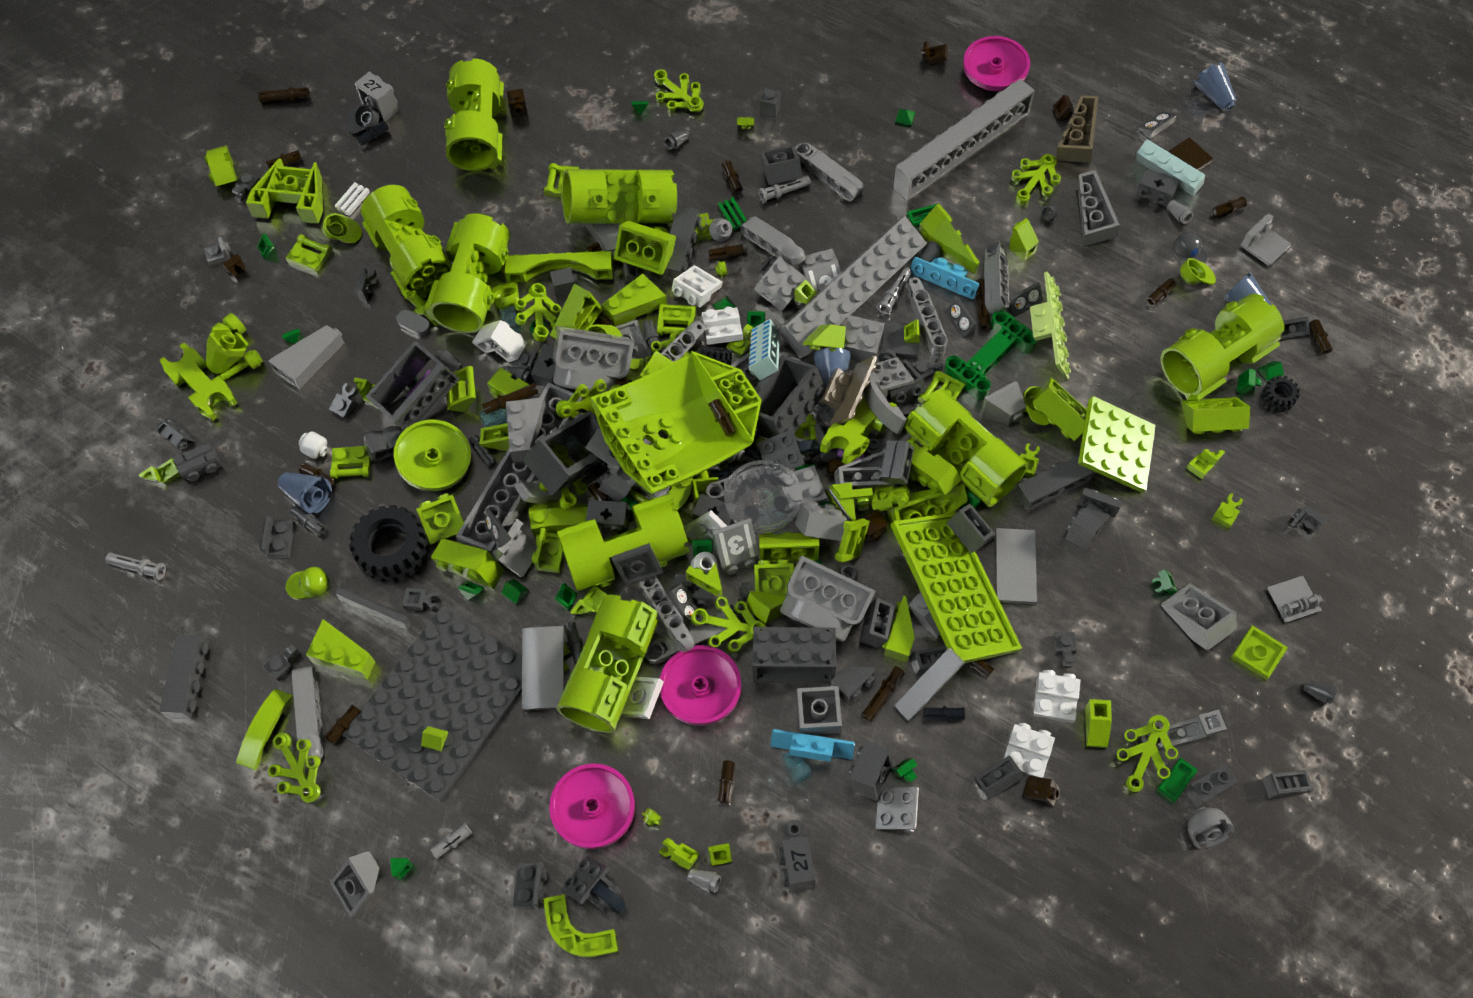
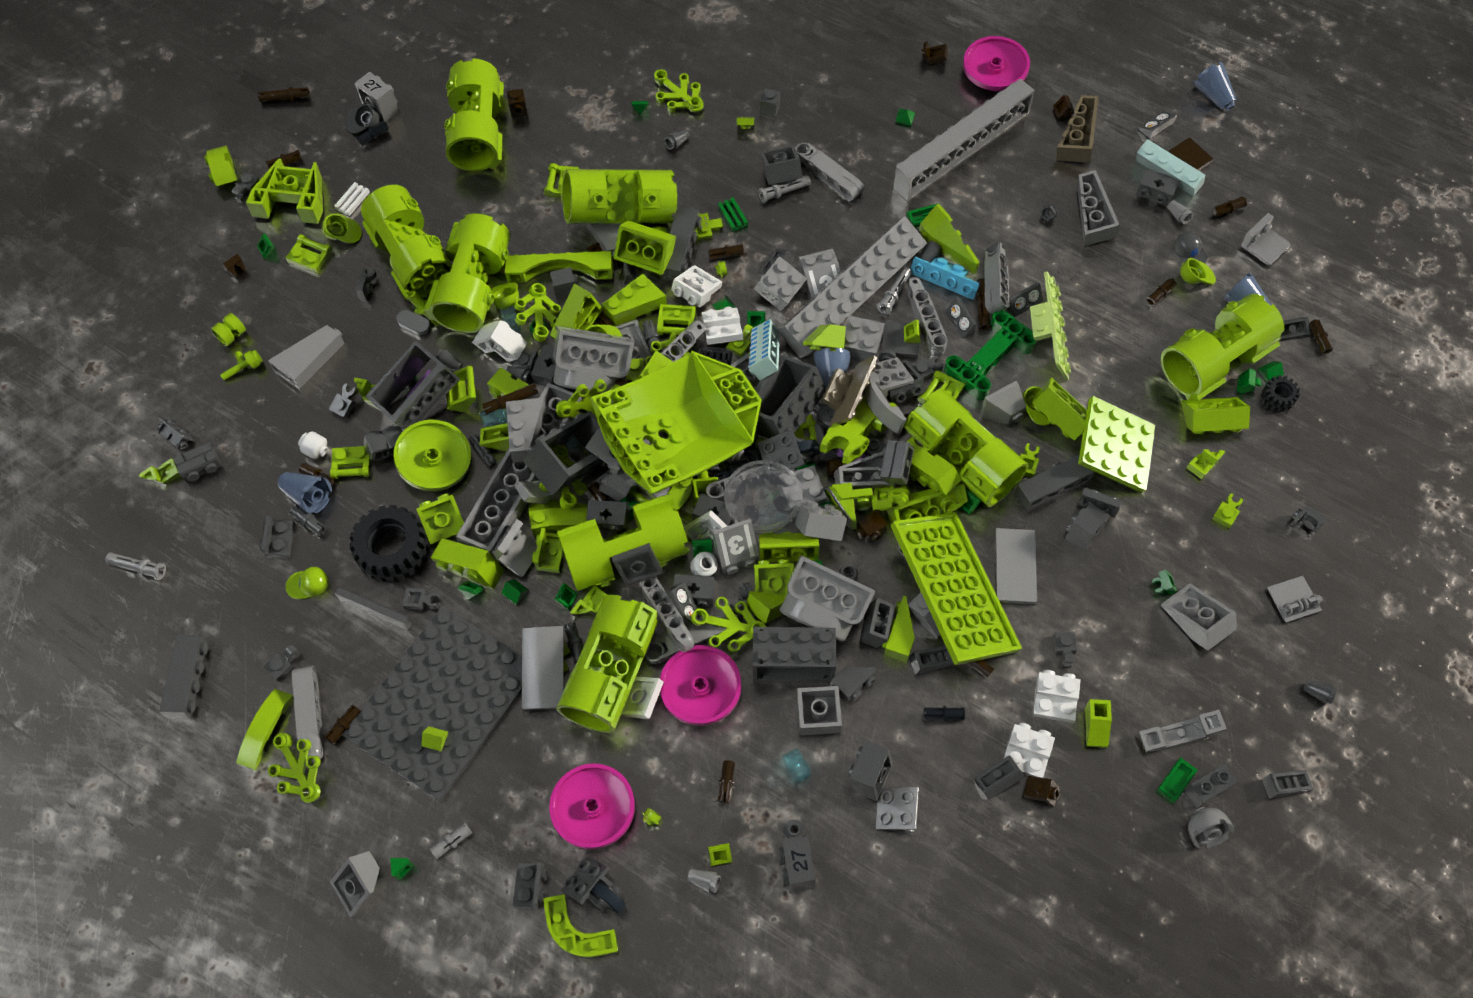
(206, 391): lime piece -> none
(218, 253): light grey bracket -> none
(224, 349): lime cone -> none
(291, 336): green slope -> none
(338, 652): lime wedge -> none
(495, 529): dark grey slope -> none
(681, 854): lime plate -> none
(708, 582): lime slope -> none
(720, 229): light grey cone -> none
(721, 417): dark brown axle -> none
(732, 177): dark brown pin -> none
(772, 240): light grey piece -> none
(804, 292): lime slope -> none
(812, 746): medium azure bracket -> none
(852, 540): lime plate -> none
(887, 687): dark brown pin -> none
(905, 769): green tile -> none
(929, 684): light grey tile -> none
(971, 528): dark grey slope -> none
(1023, 240): lime slope -> none
(1046, 162): lime plant -> none
(1149, 750): lime plant -> none
(1259, 652): lime tile -> none

